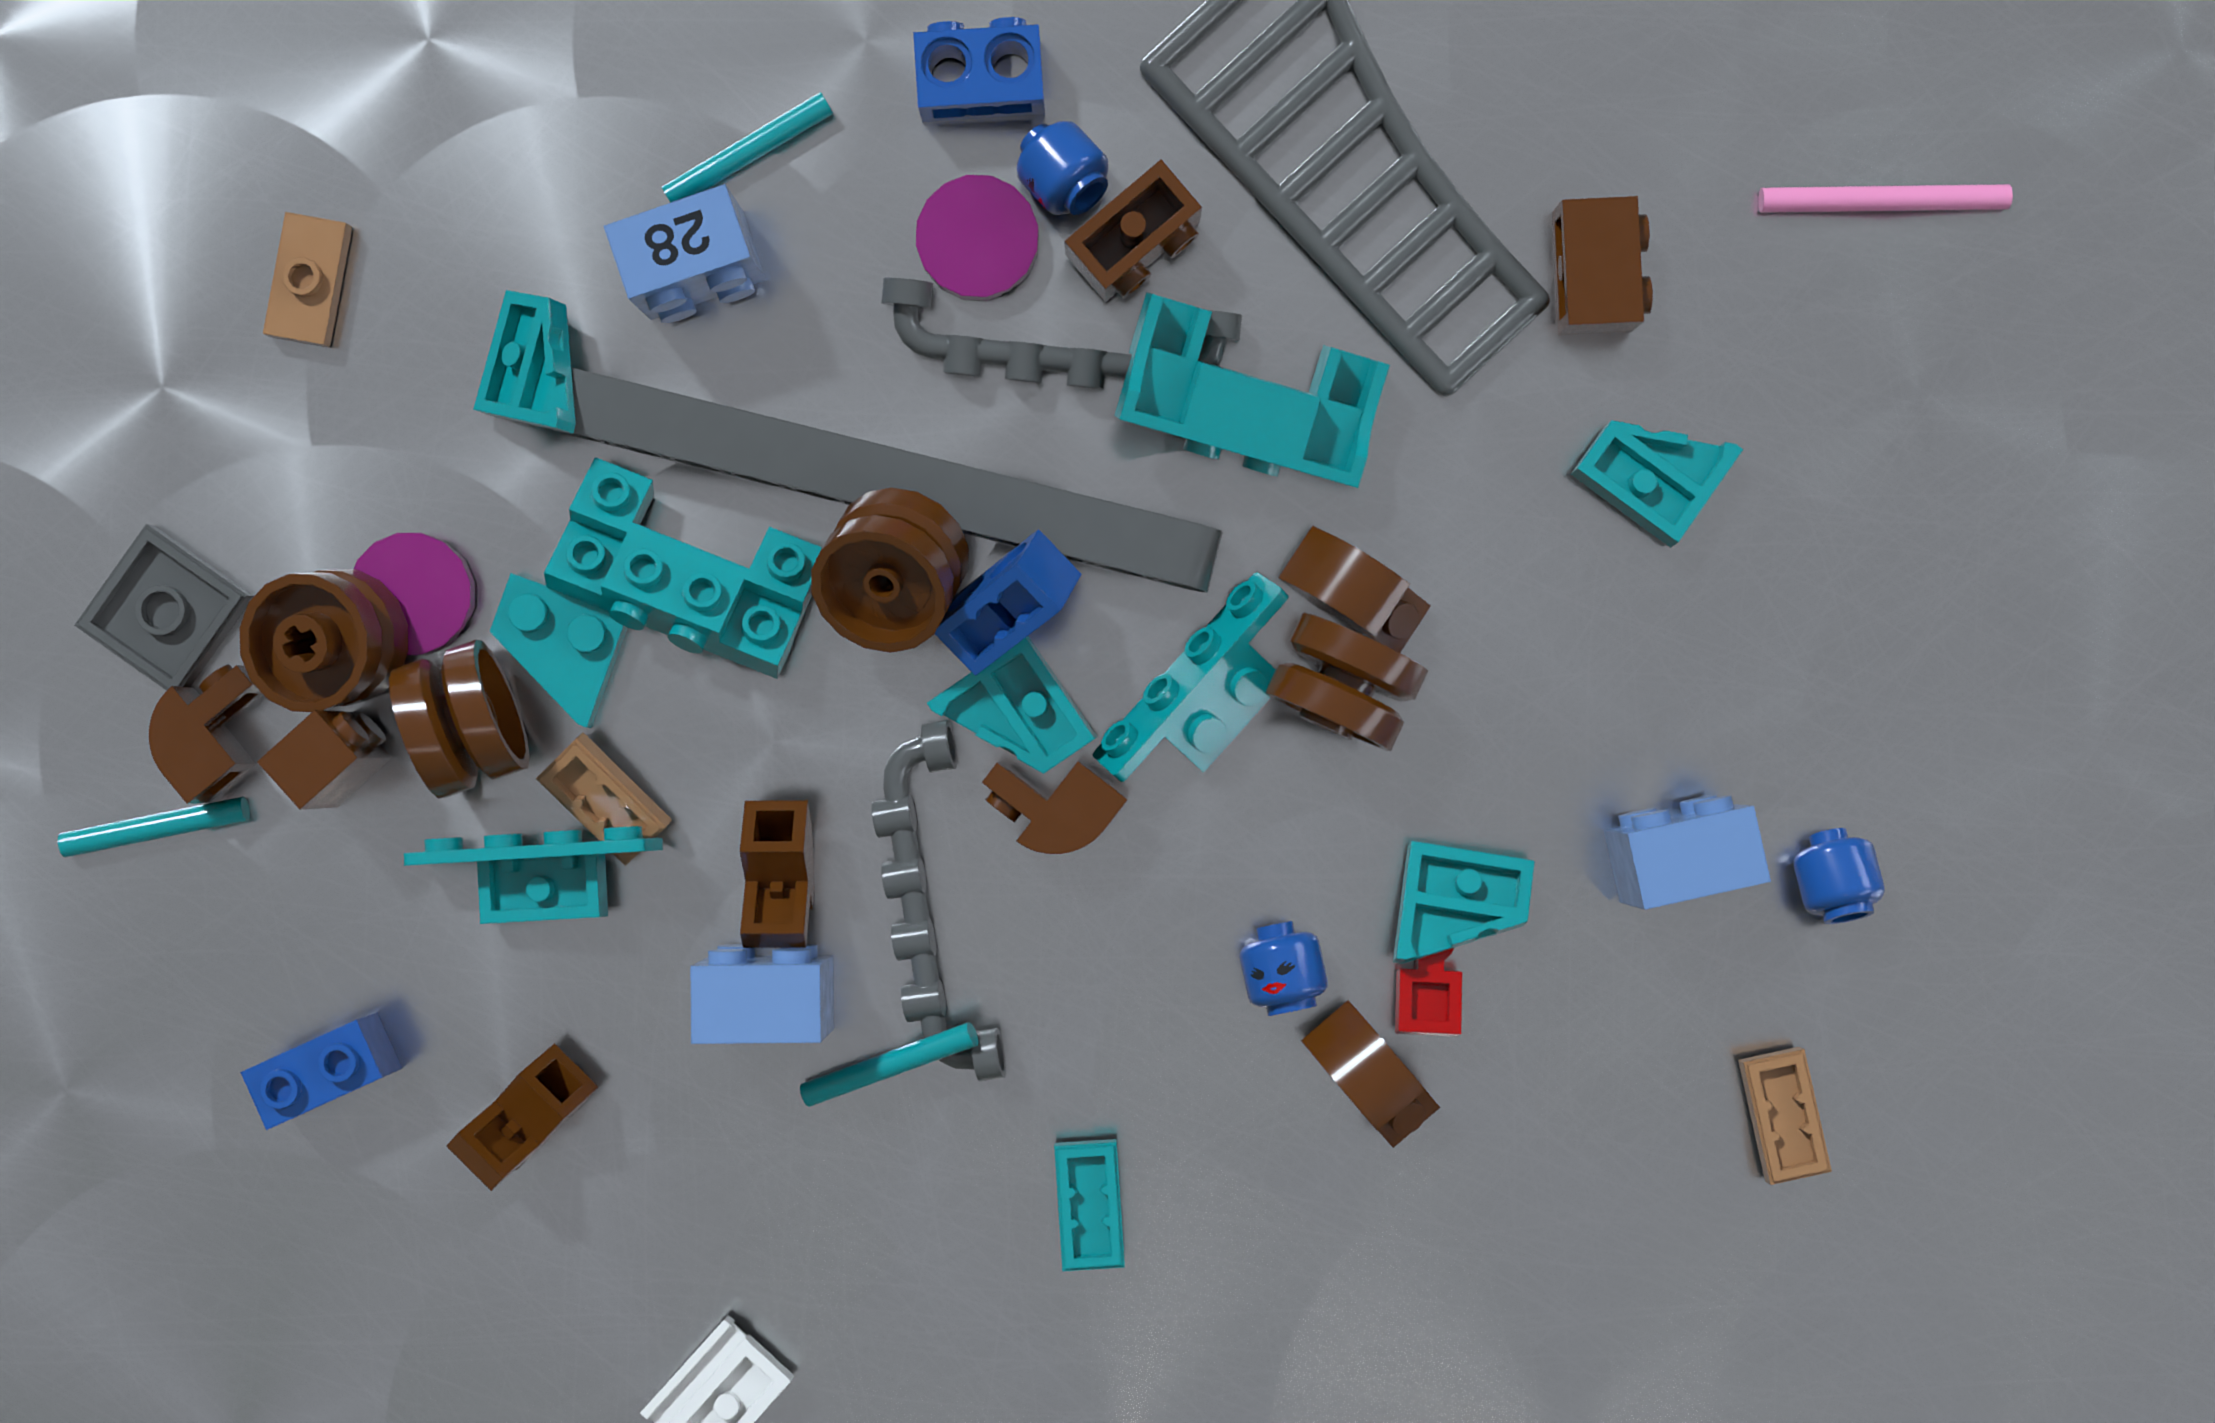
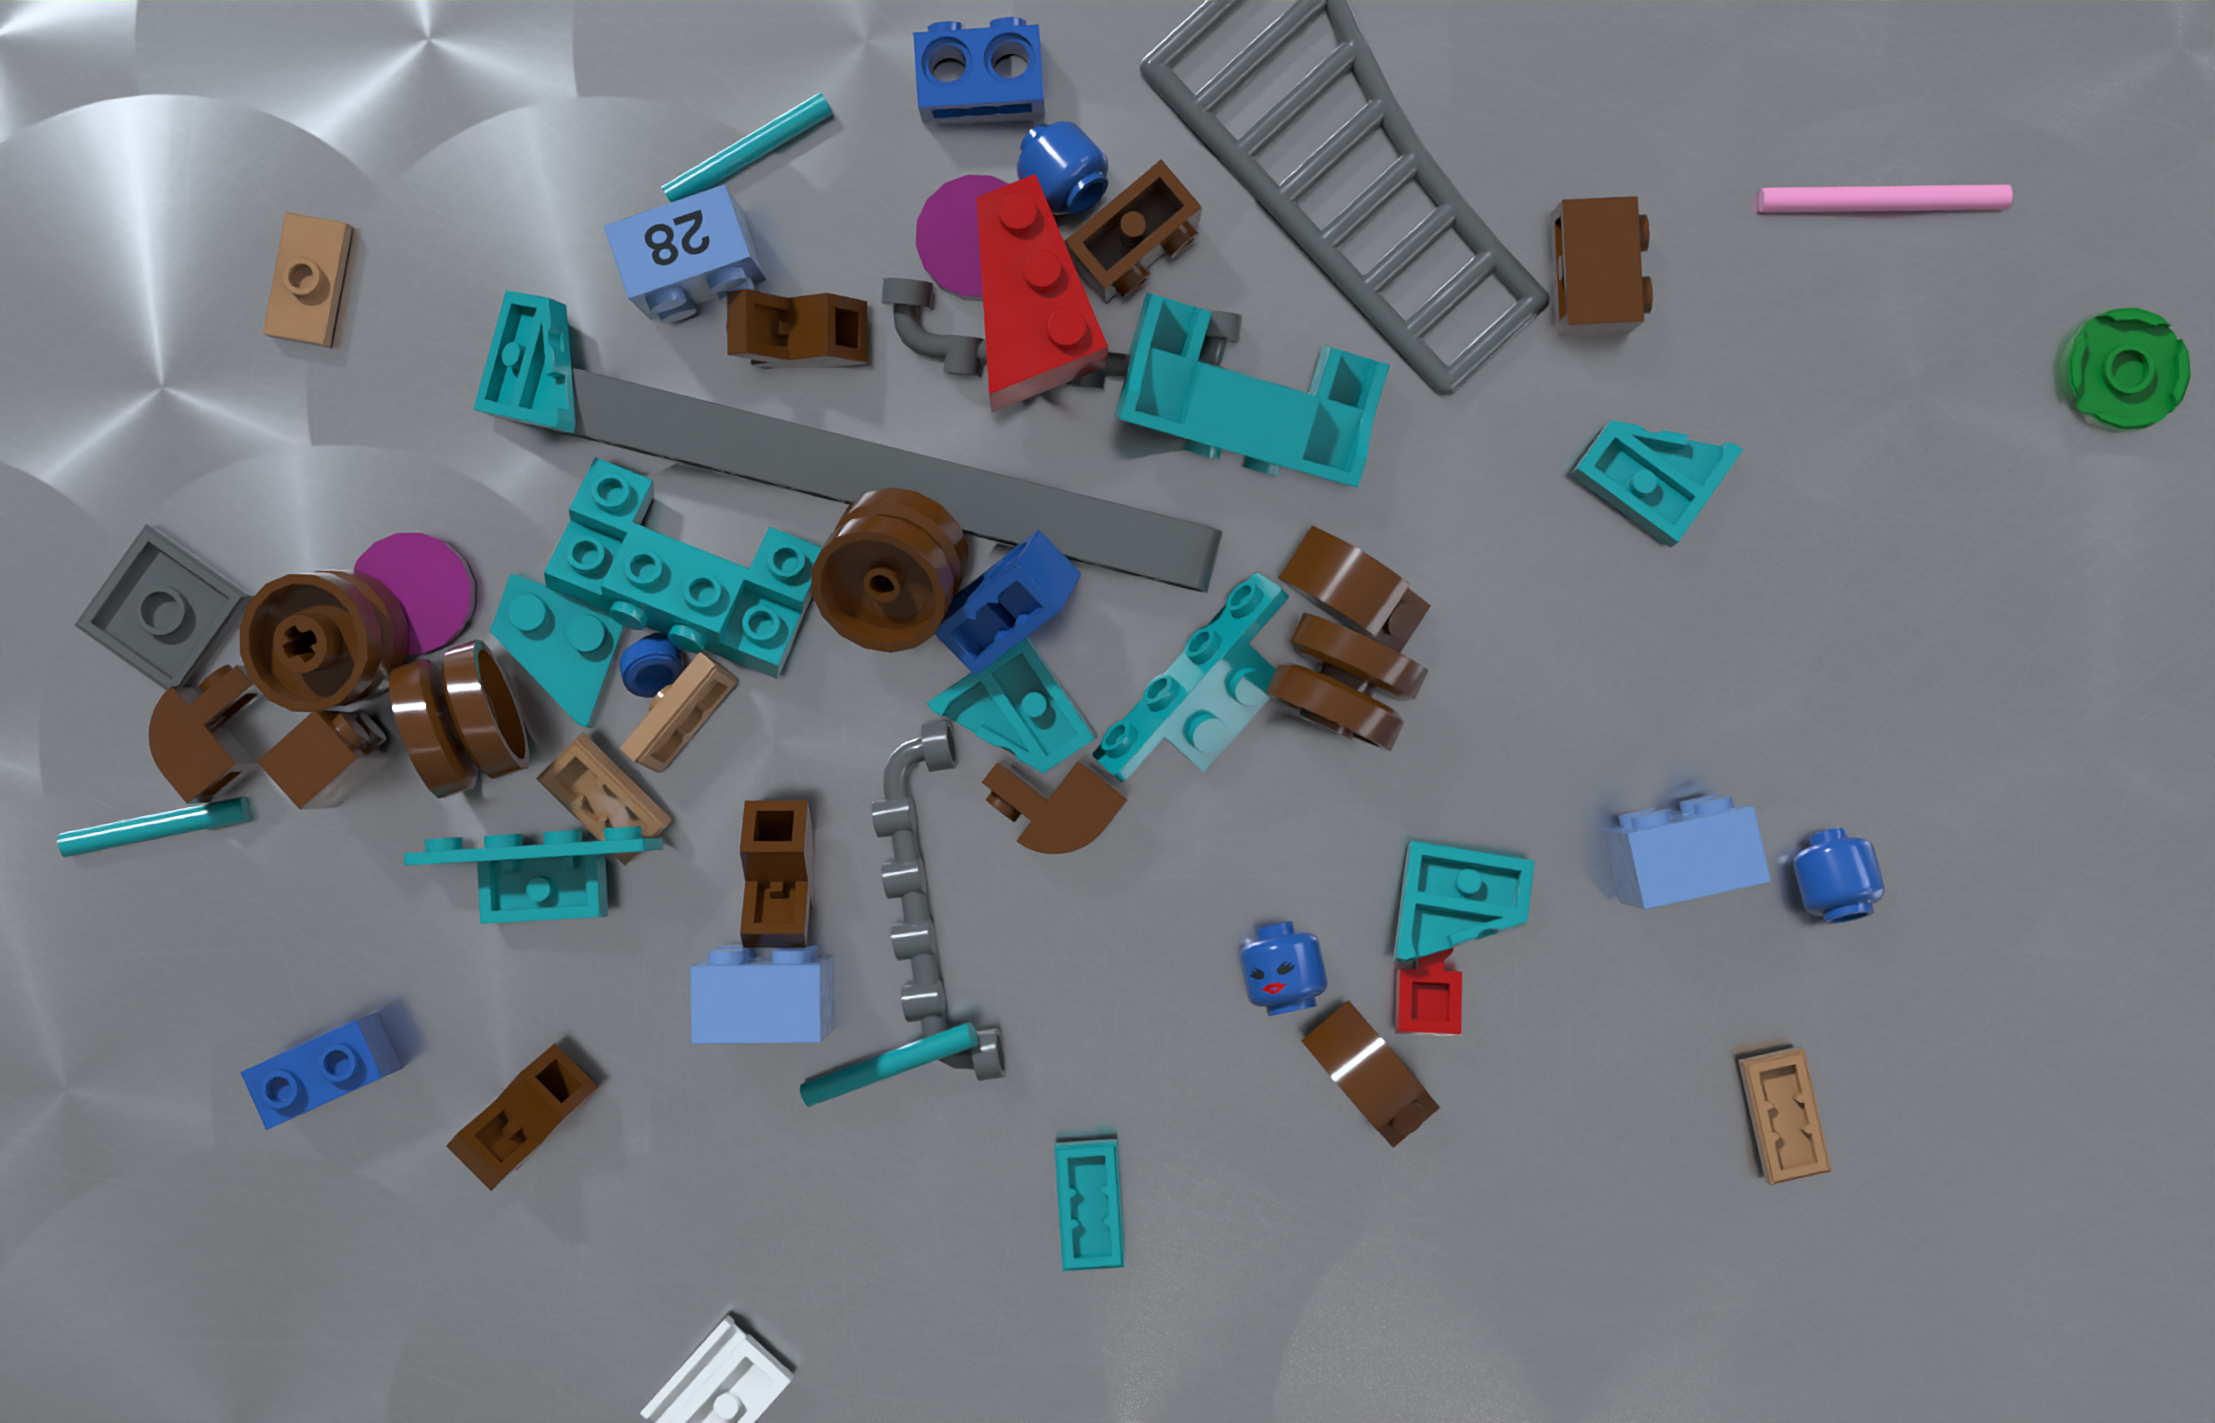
(650, 665): none -> blue tile
(678, 713): none -> medium nougat plate
(796, 331): none -> reddish brown brick
(1033, 299): none -> red wedge
(2125, 370): none -> green tile

